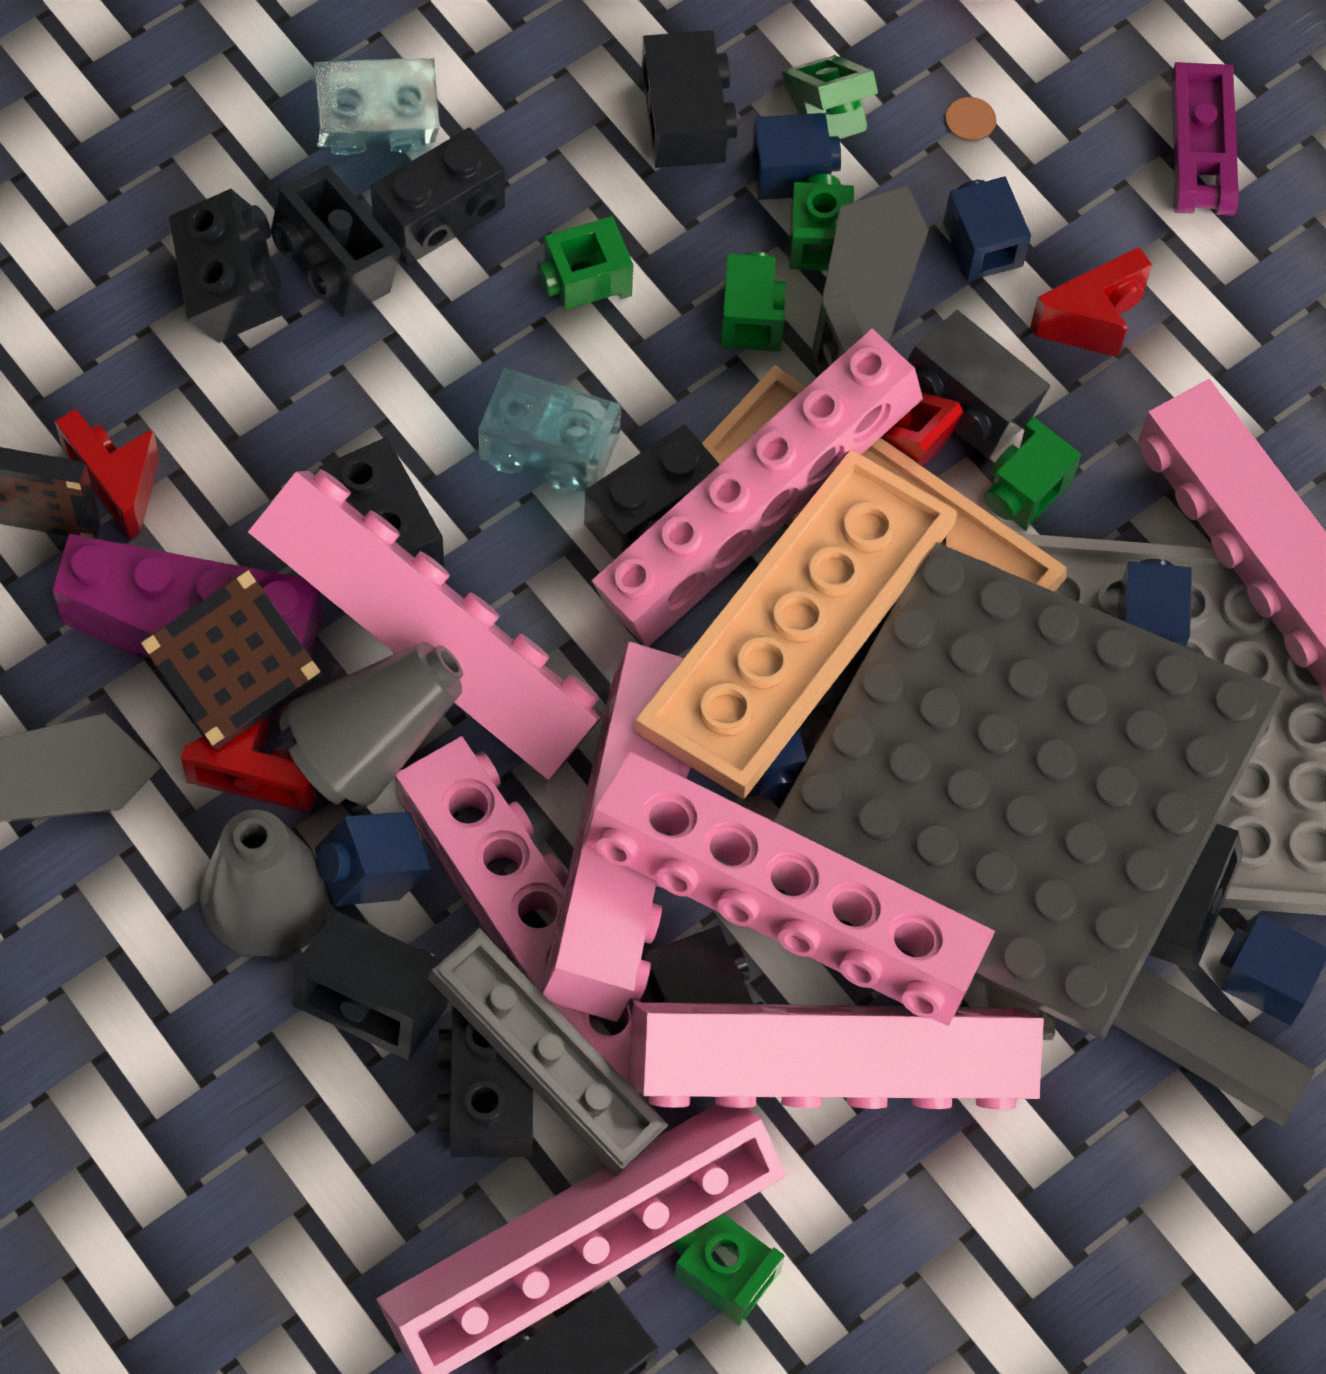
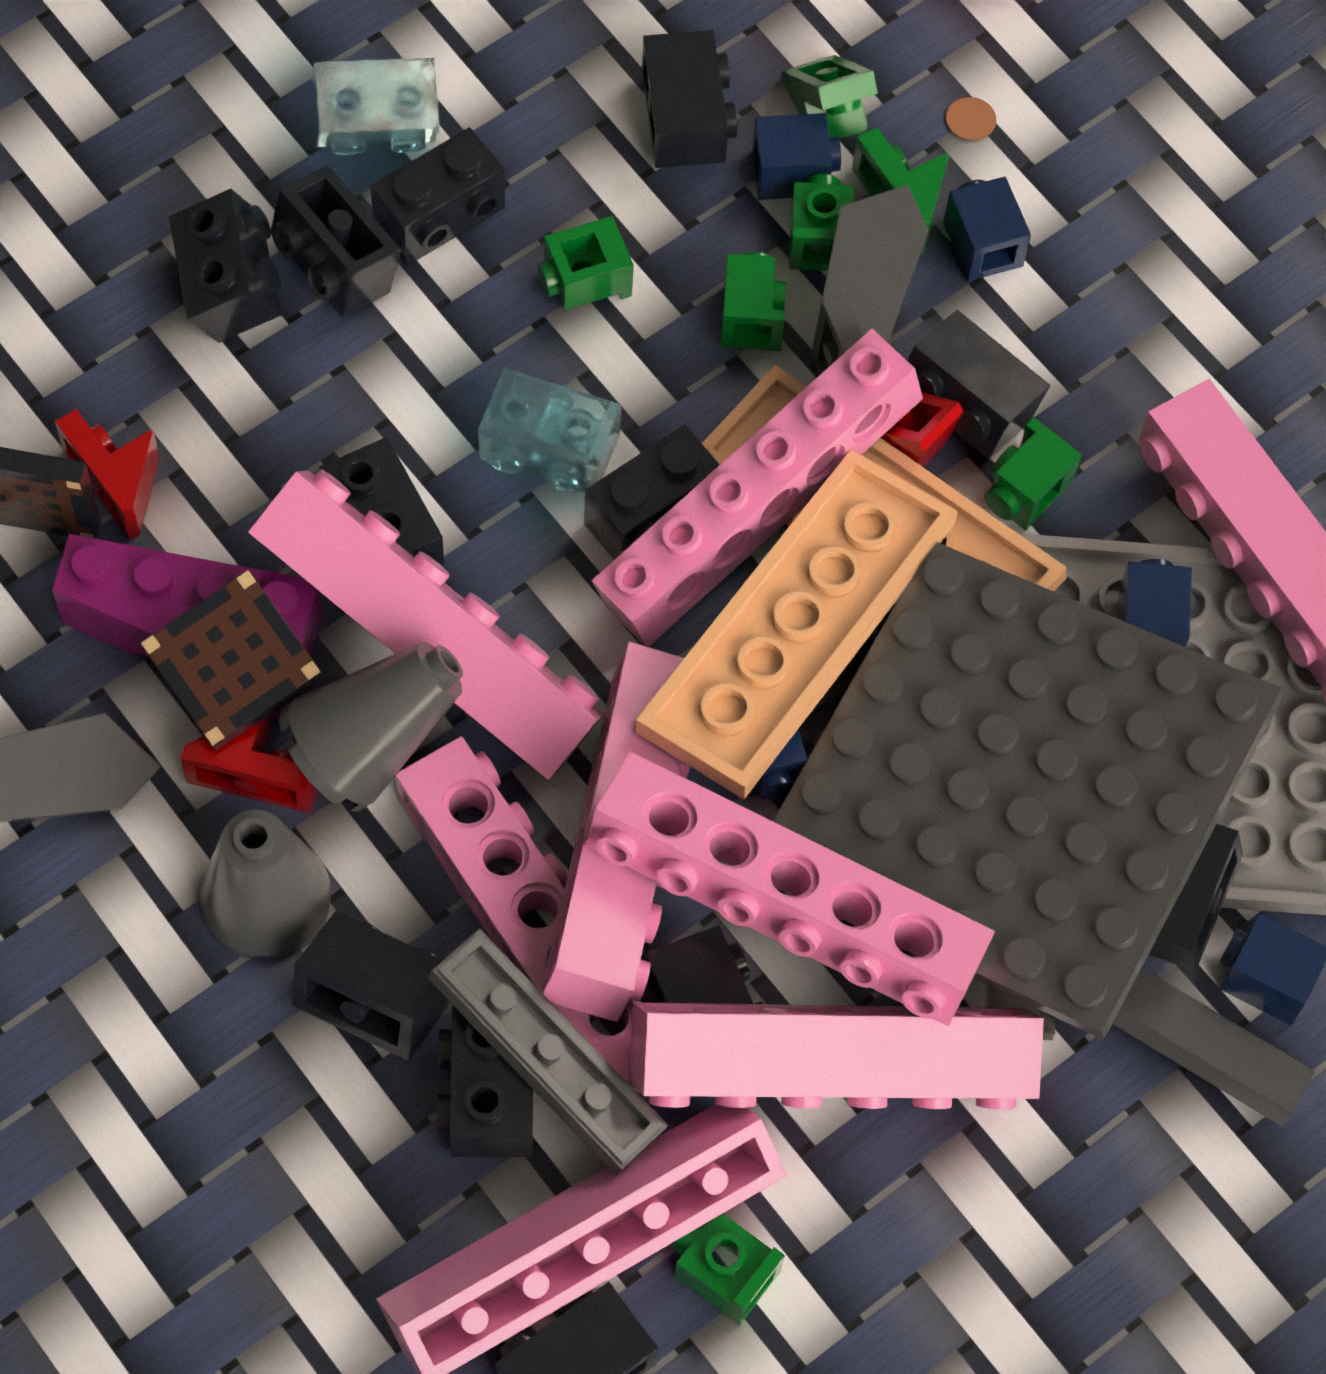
(372, 858): dark blue brick -> none
(885, 168): none -> green slope
(1089, 306): red slope -> none
(1204, 137): magenta plate -> none

